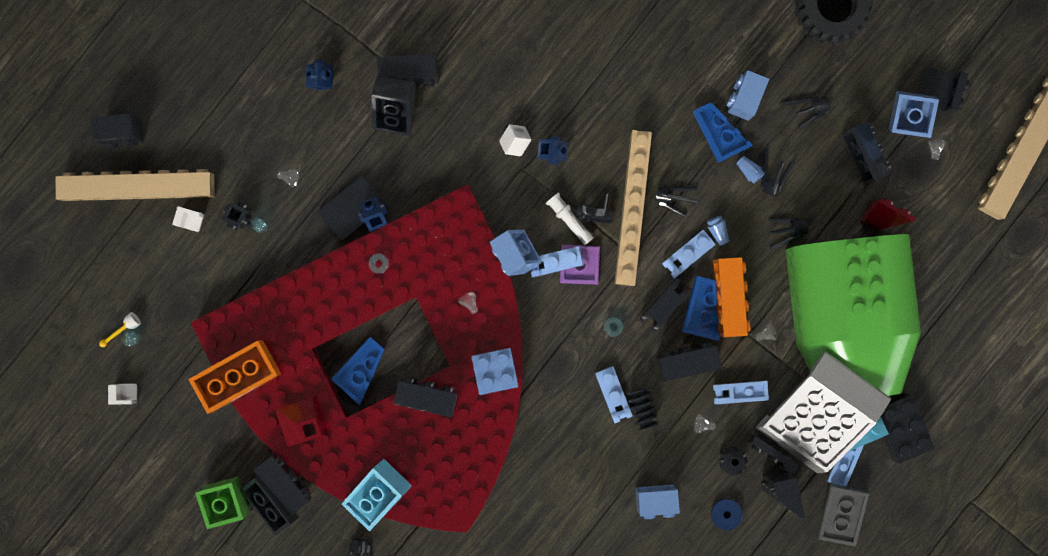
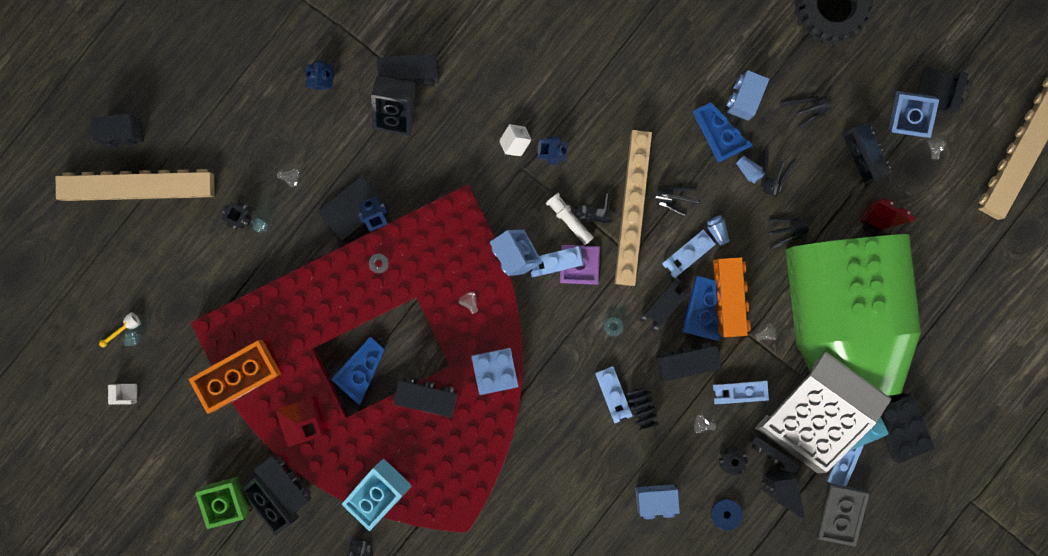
(188, 219): white panel -> none

